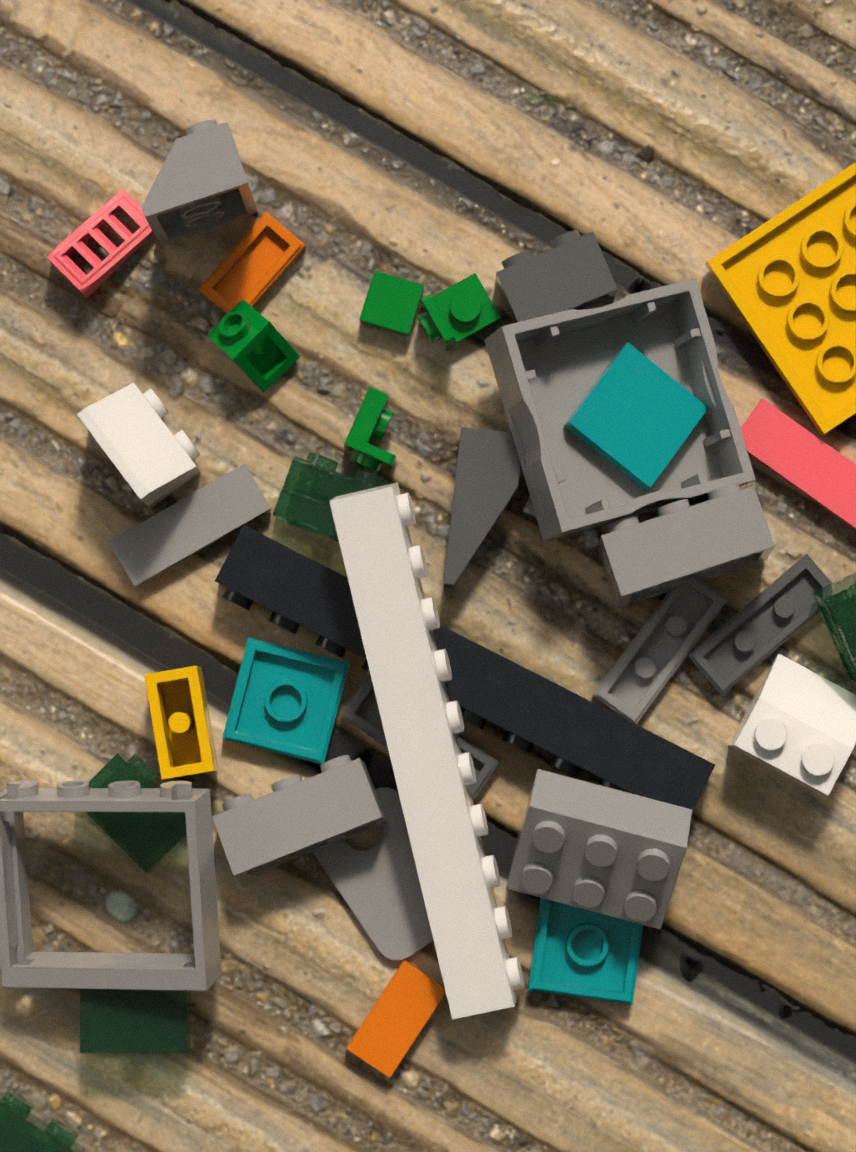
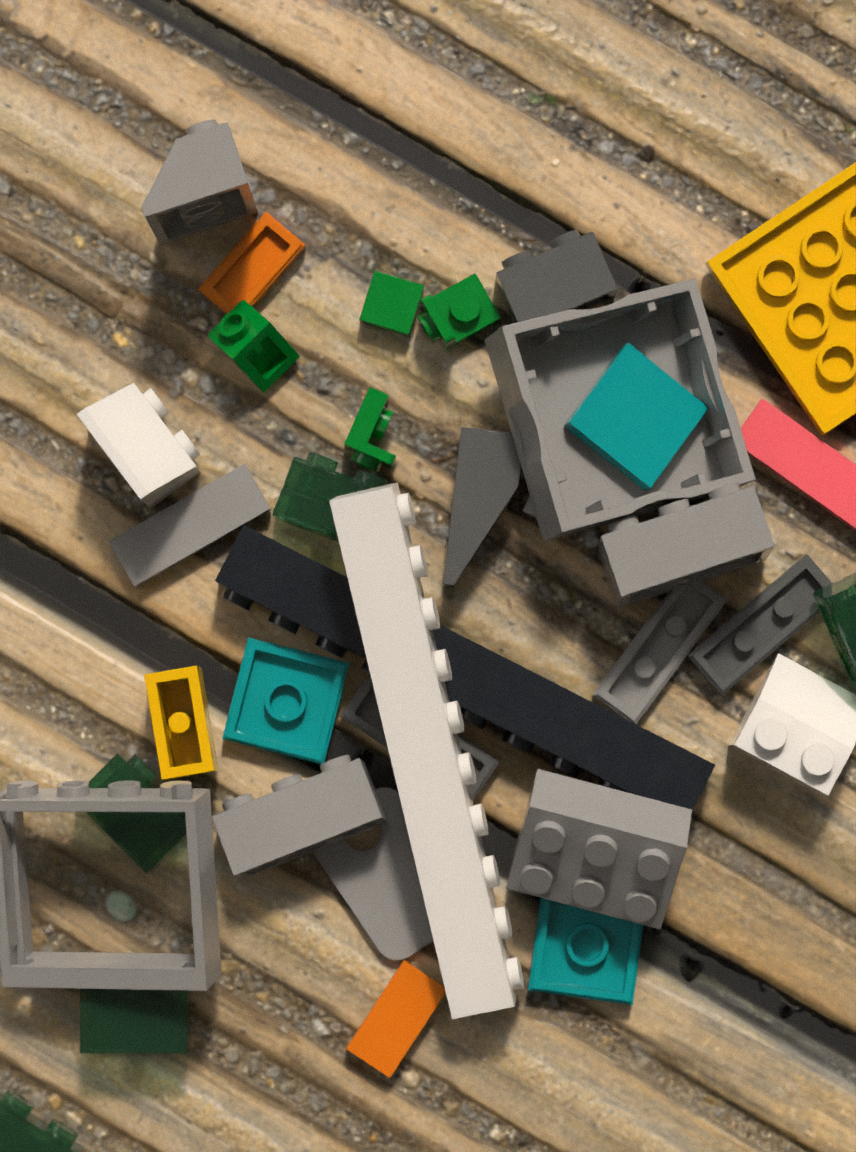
(90, 229): coral slope -> none

